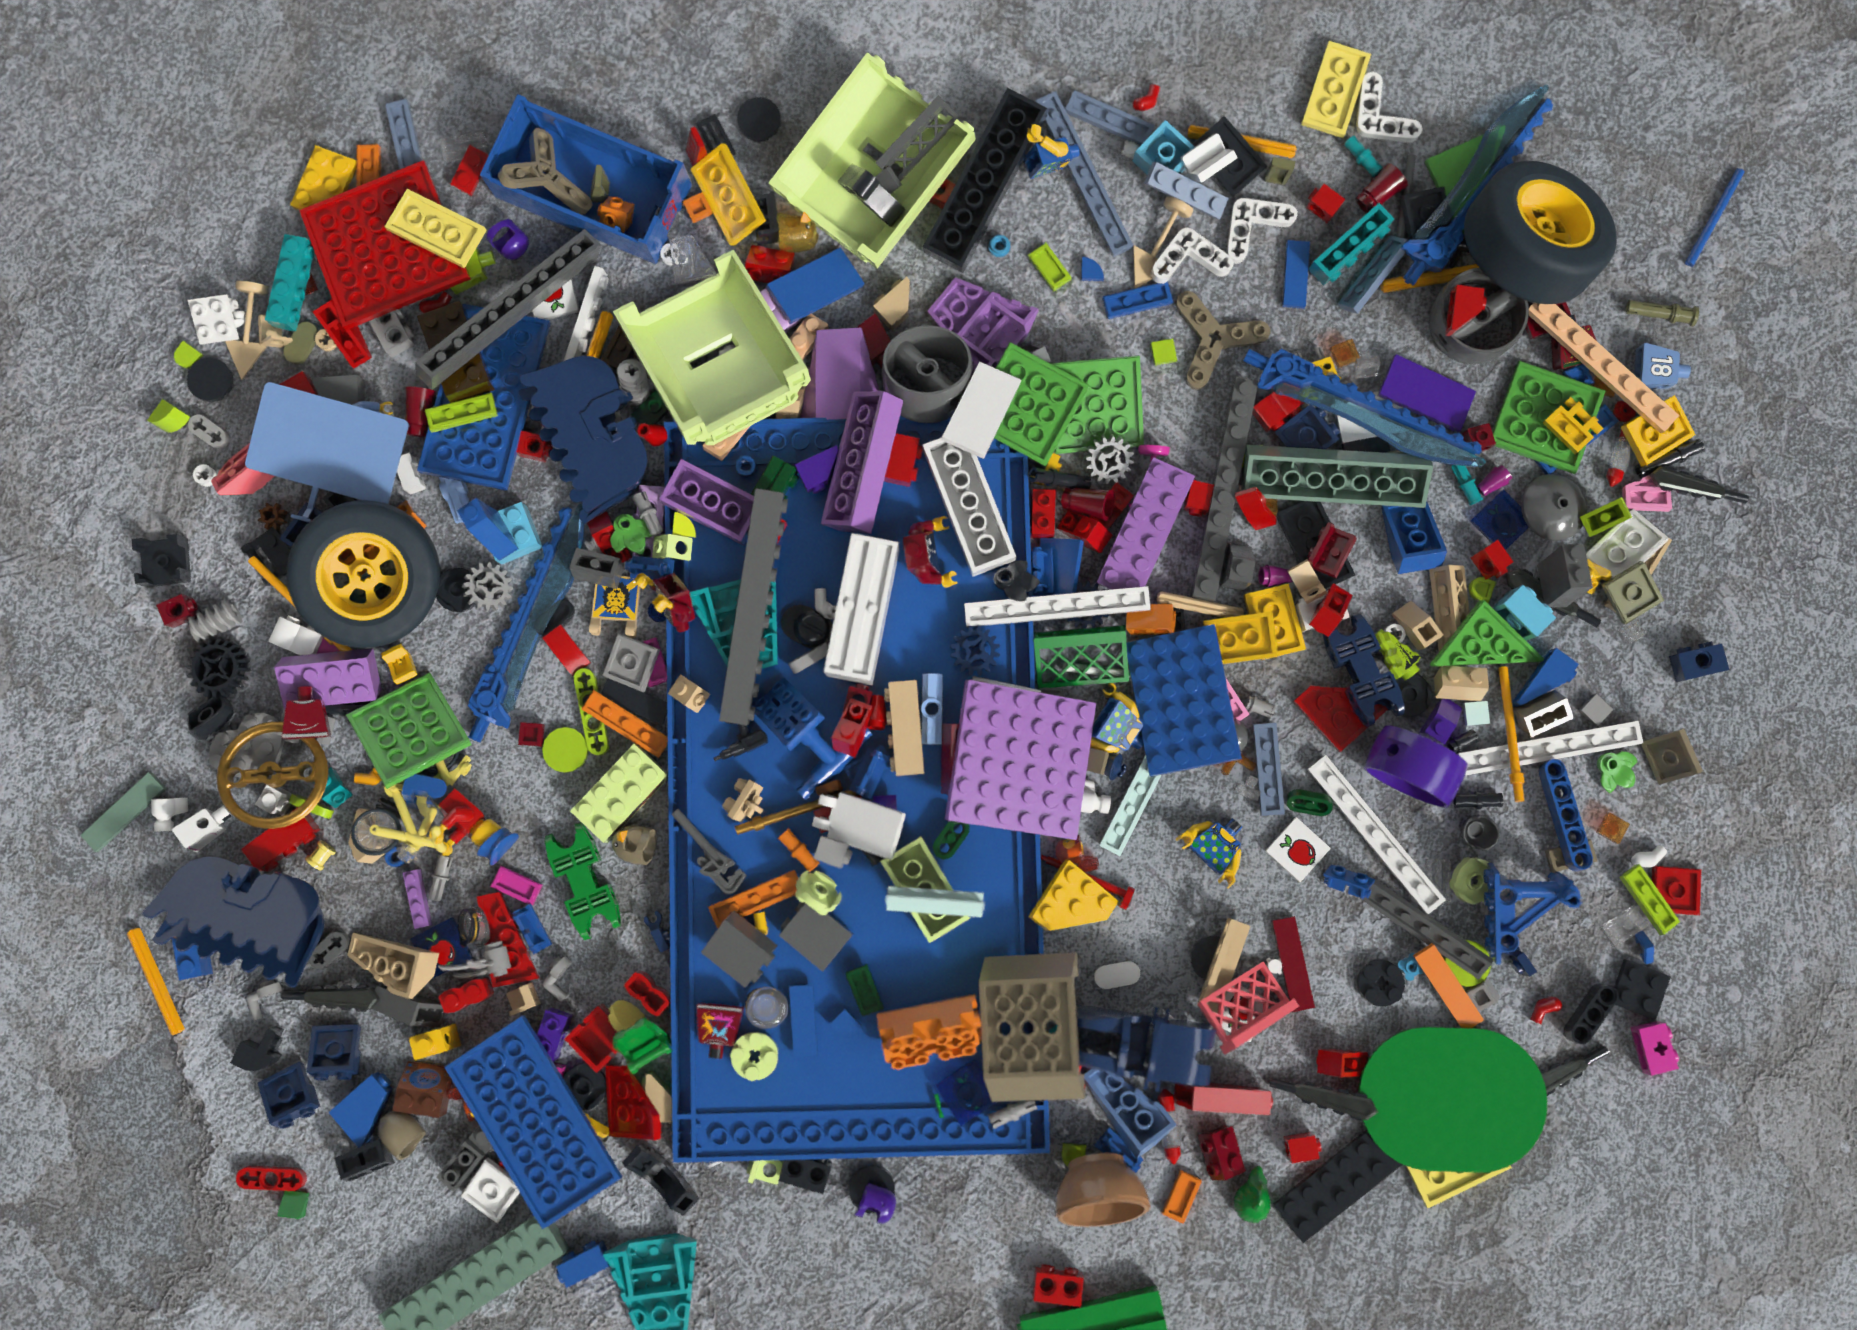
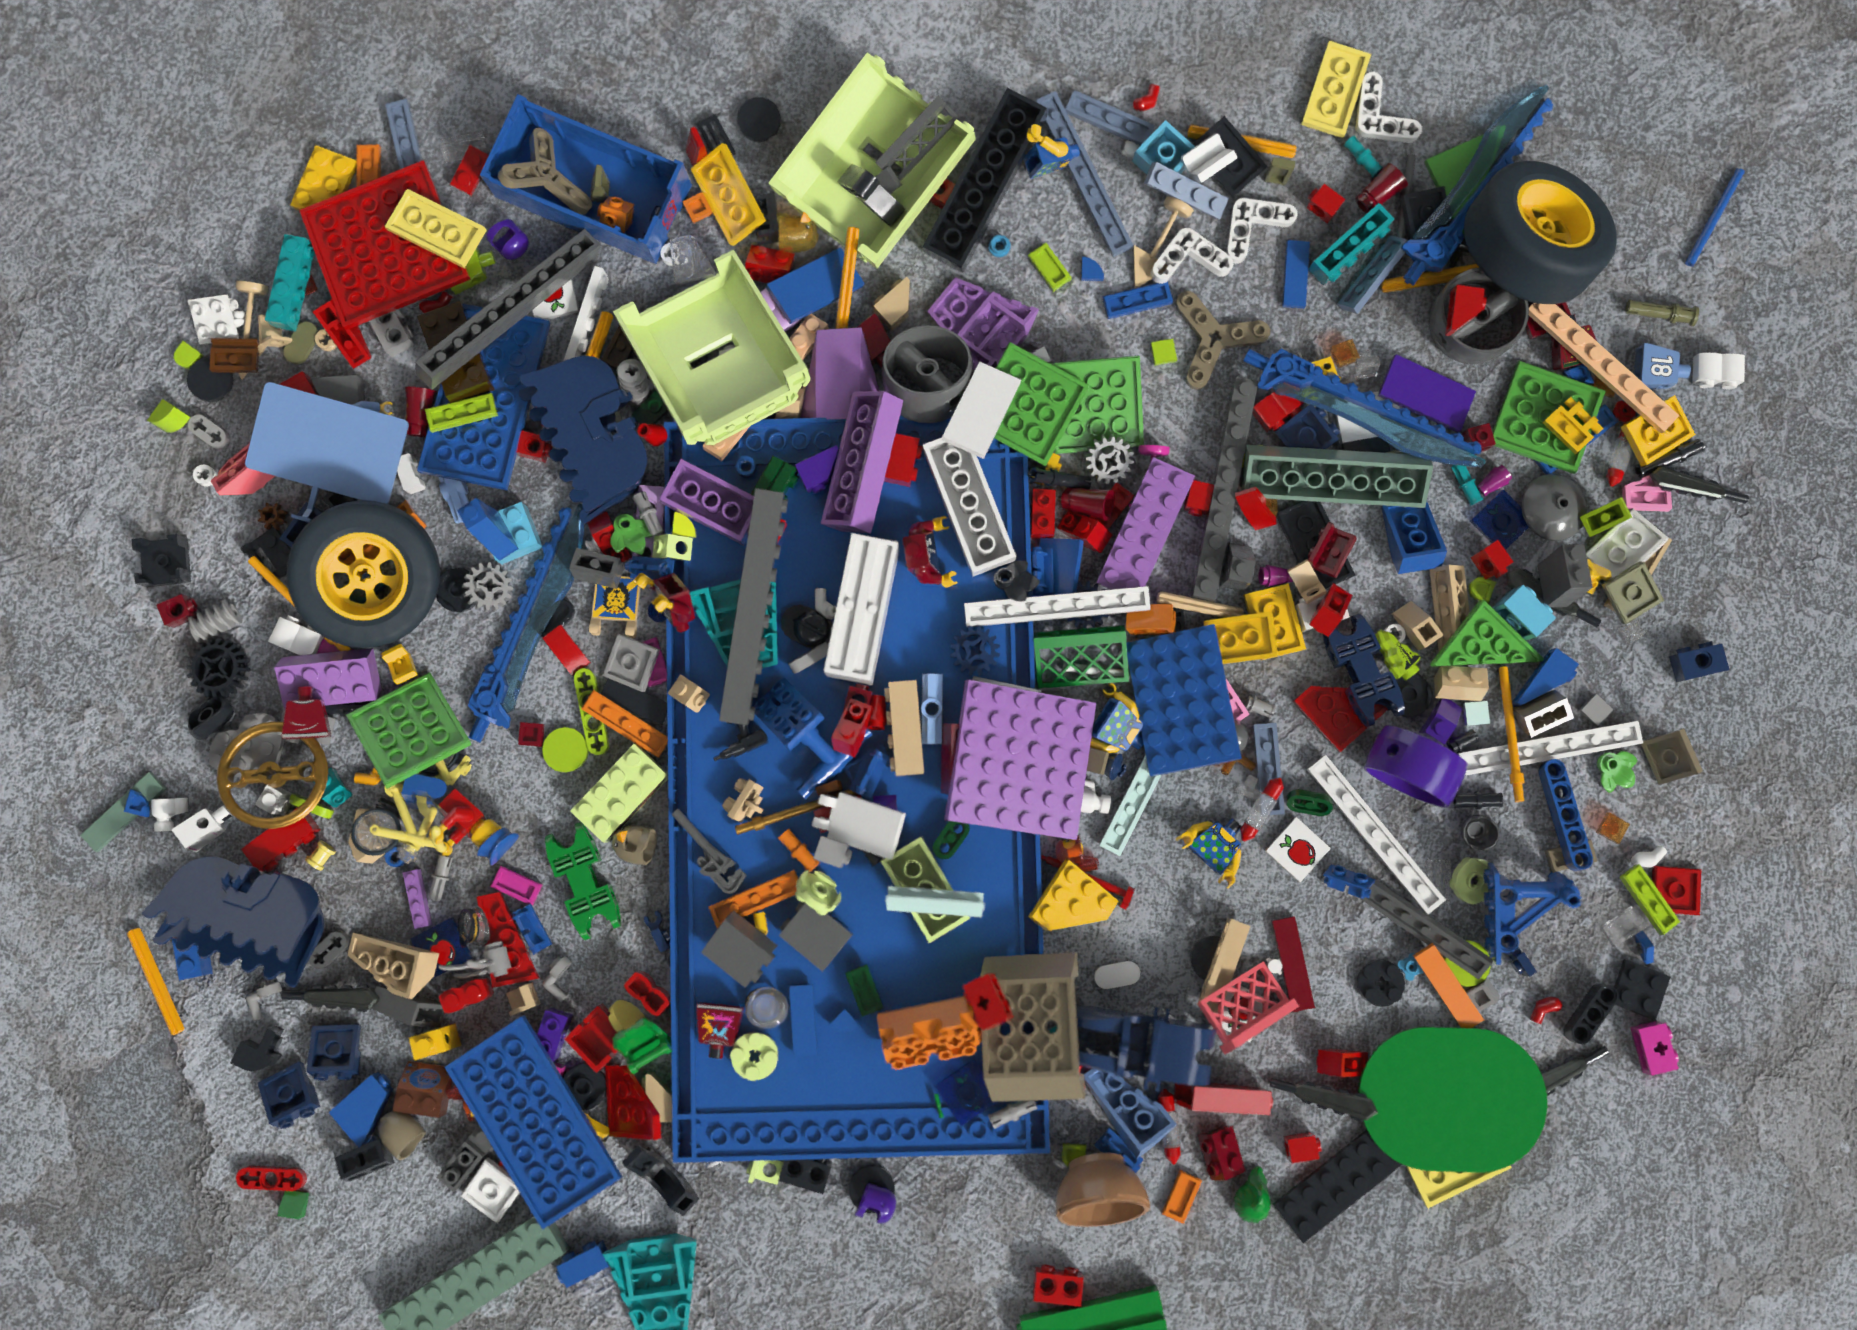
(137, 804): none -> blue tile
(234, 355): none -> reddish brown plate
(847, 277): none -> light orange axle
(997, 1009): none -> red brick
(1261, 809): none -> piece
(1718, 369): none -> white brick

